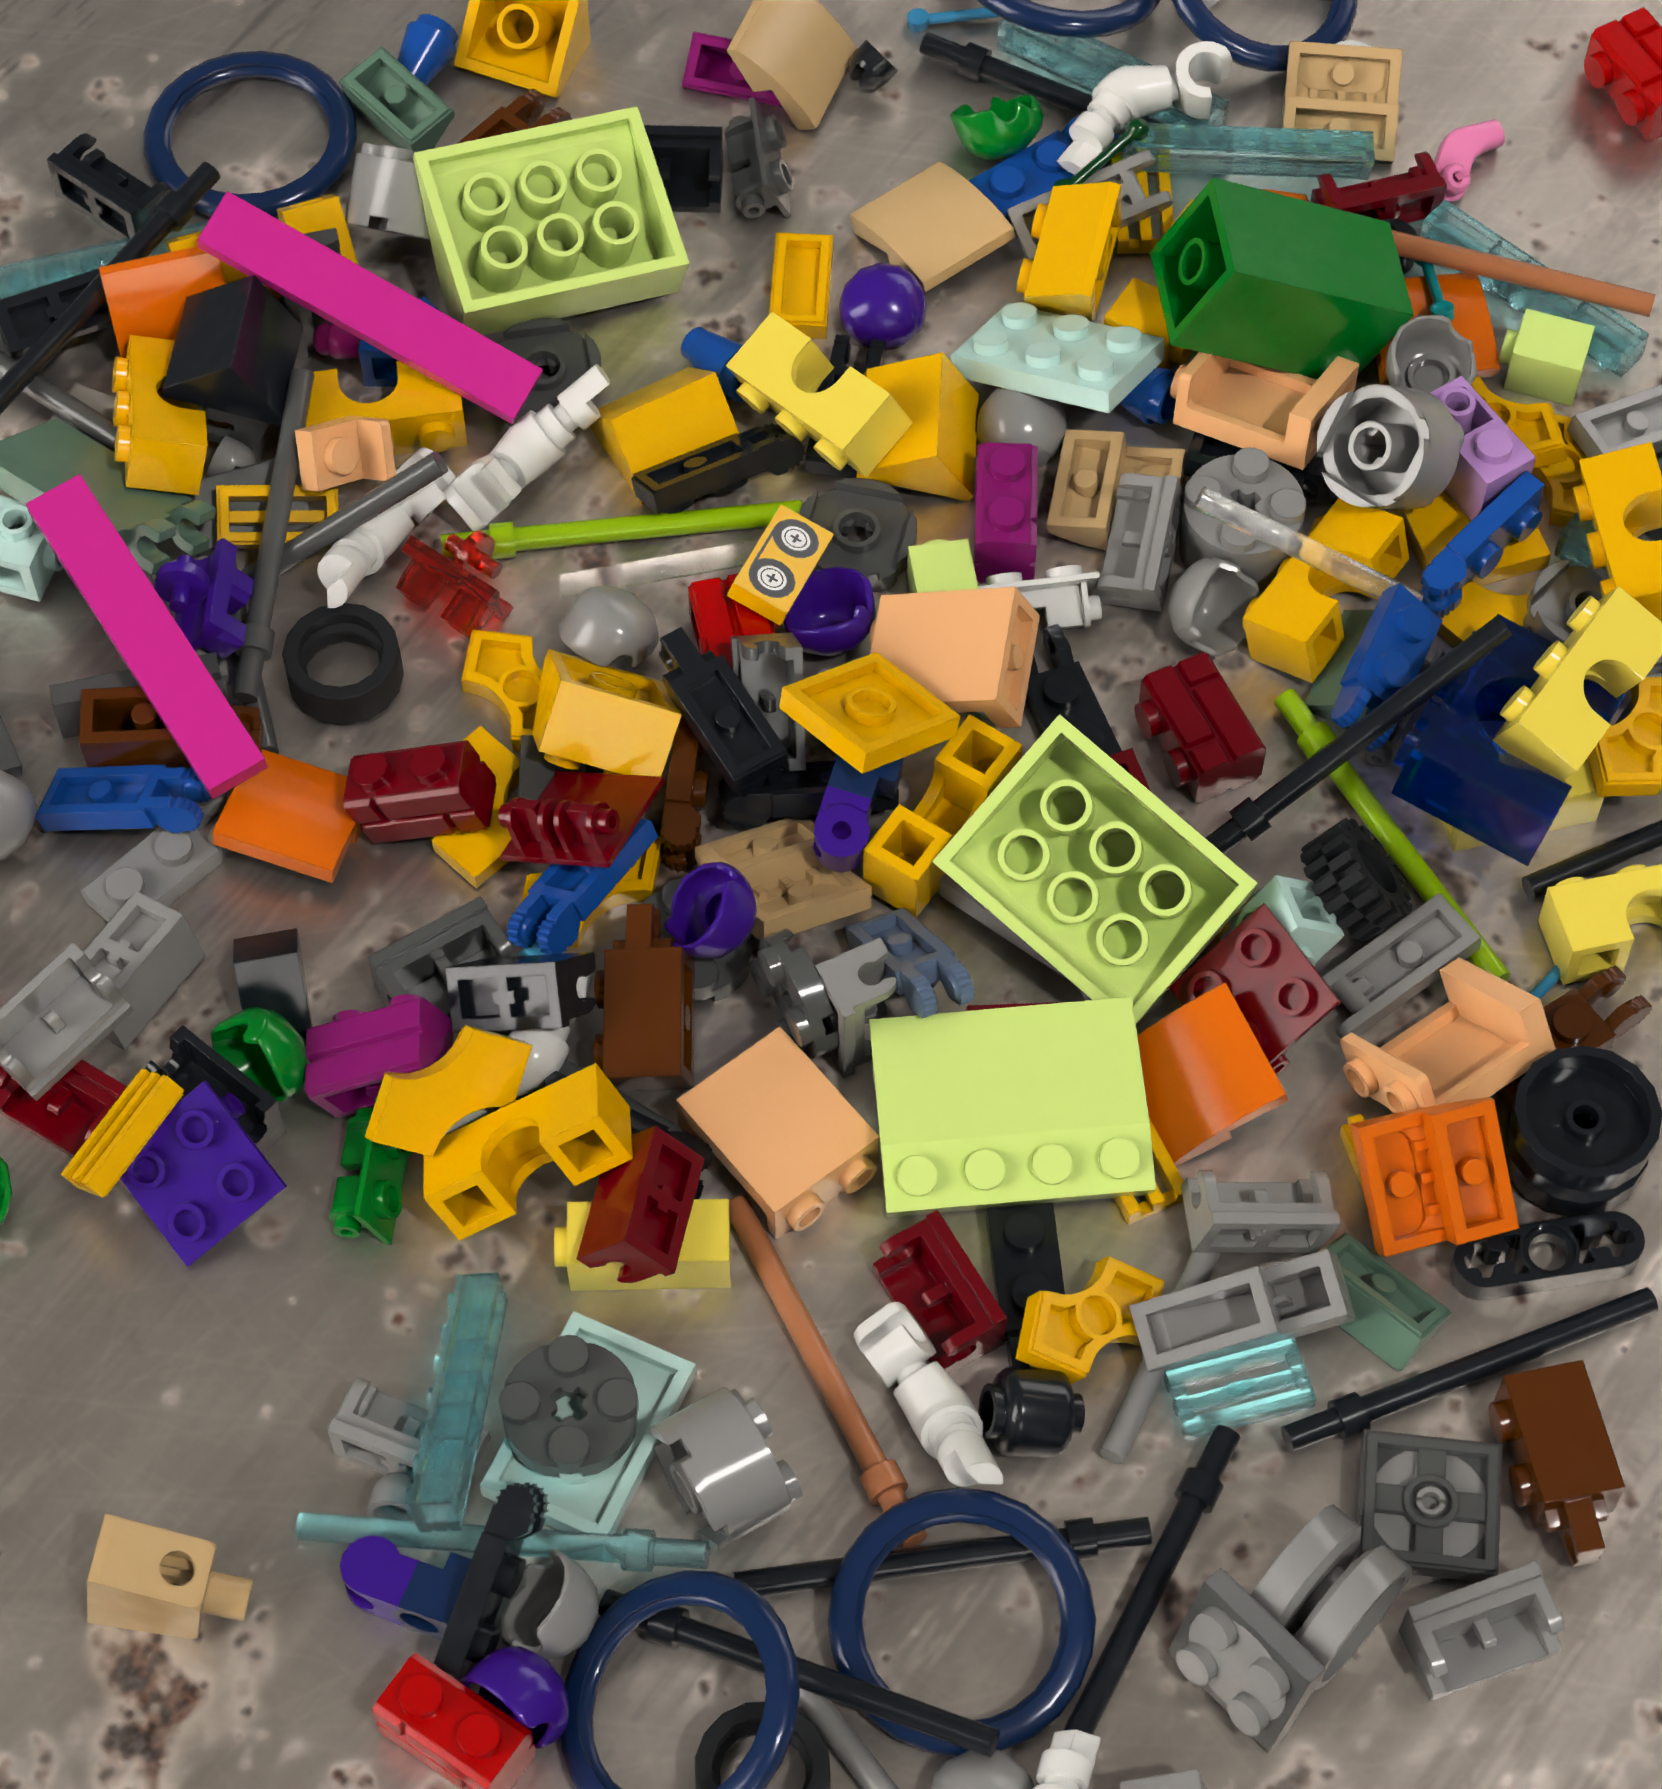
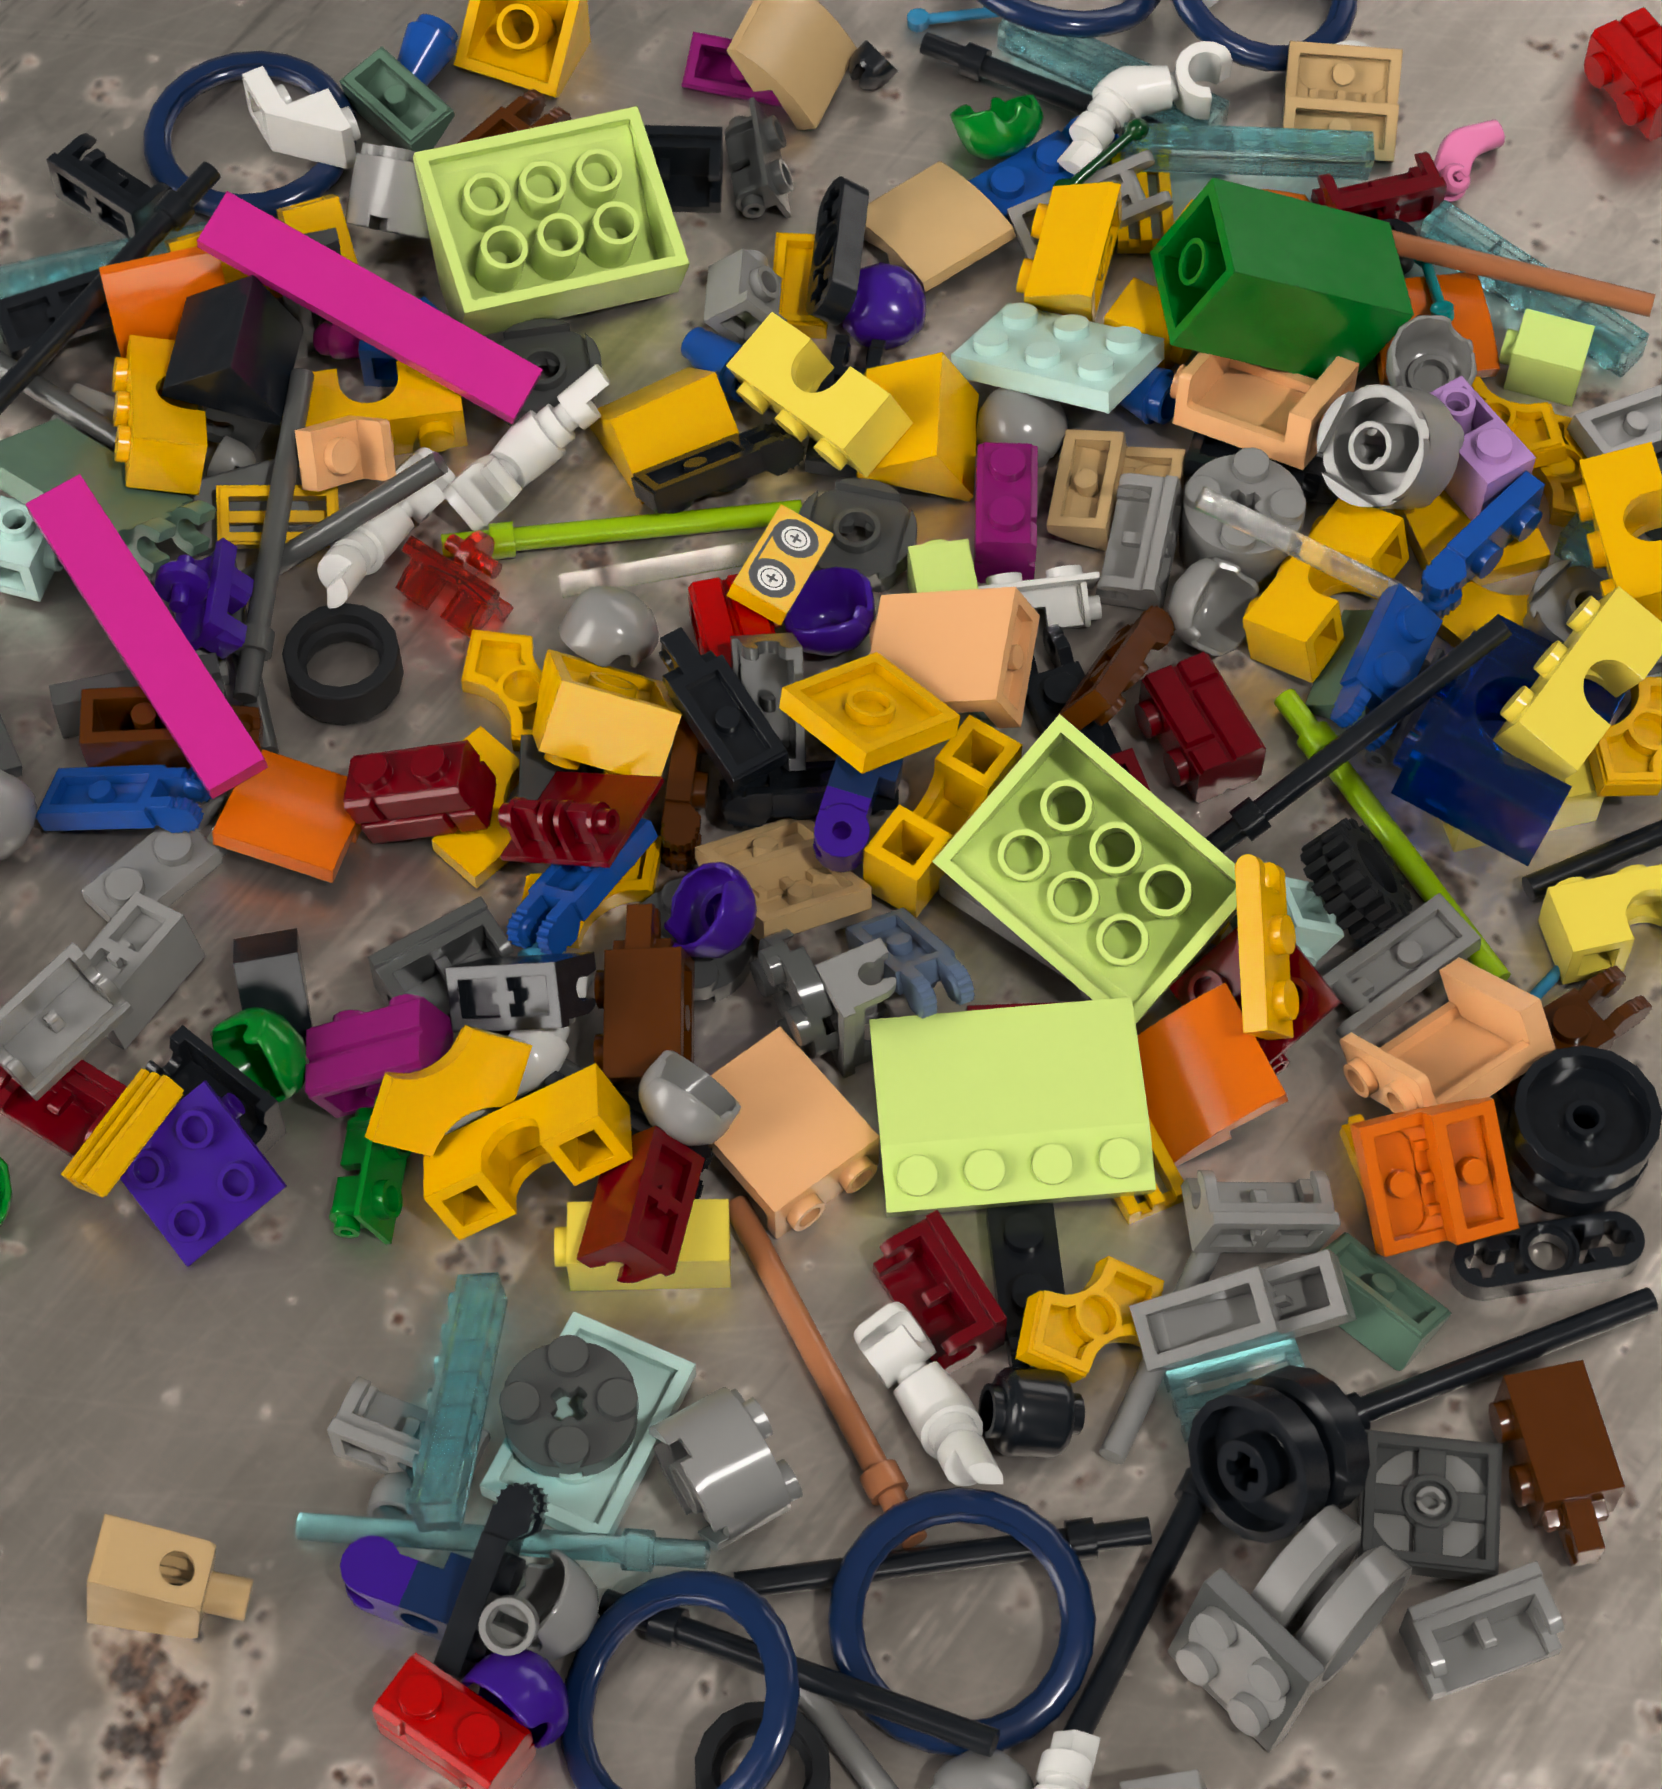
(304, 128): none -> white slope
(503, 1638): none -> light grey hinge
(686, 1101): none -> light grey hair
(742, 287): none -> light grey brick
(837, 251): none -> black beam
(1118, 669): none -> reddish brown hinge
(1265, 943): none -> yellow hinge
(1278, 1453): none -> black wheel

